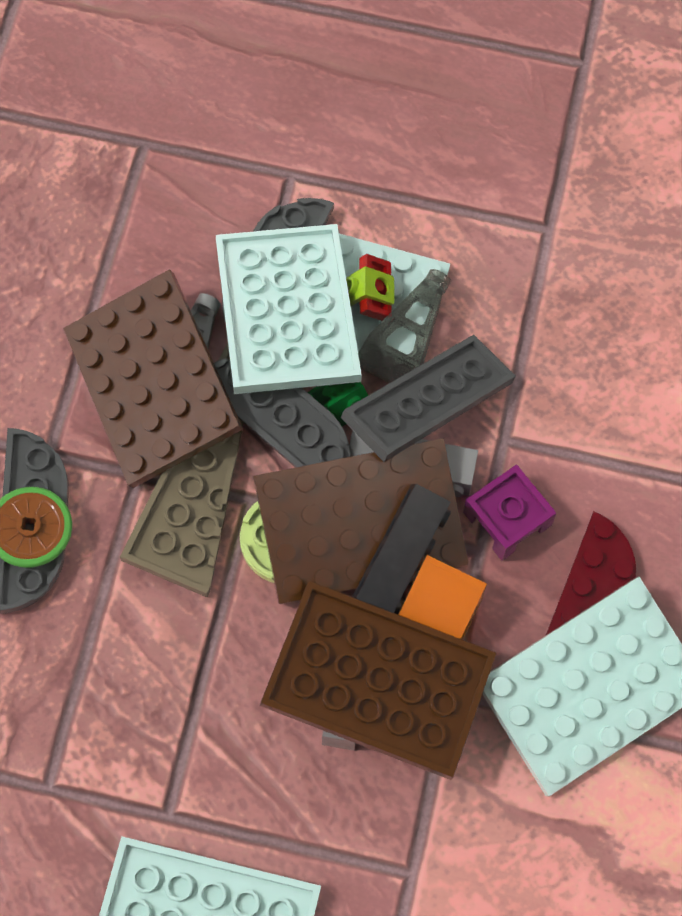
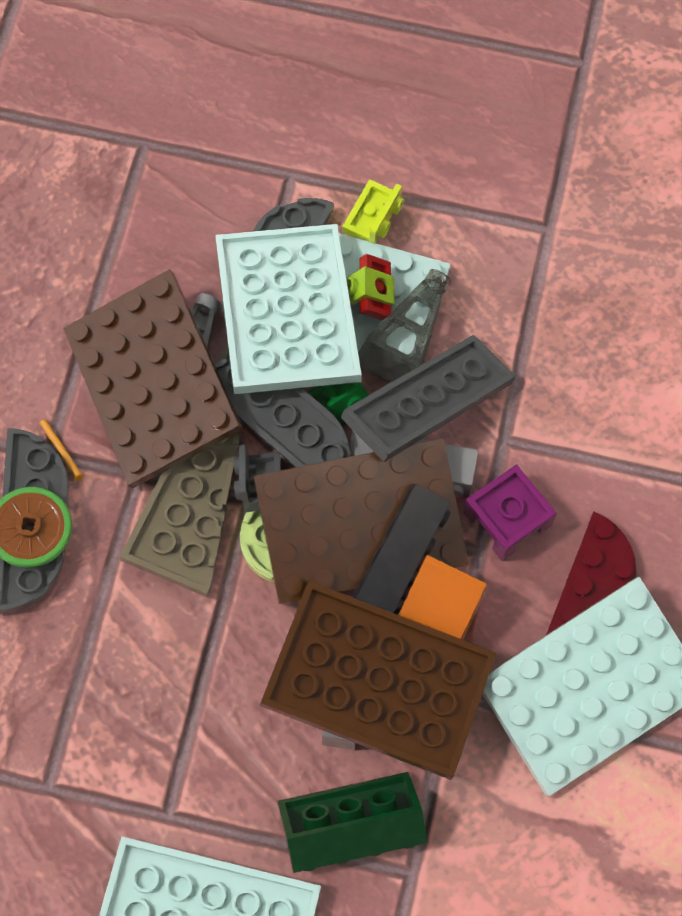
(61, 450): none -> light orange piece
(249, 466): none -> dark grey bracket
(352, 822): none -> dark green slope
(373, 211): none -> neon yellow bracket

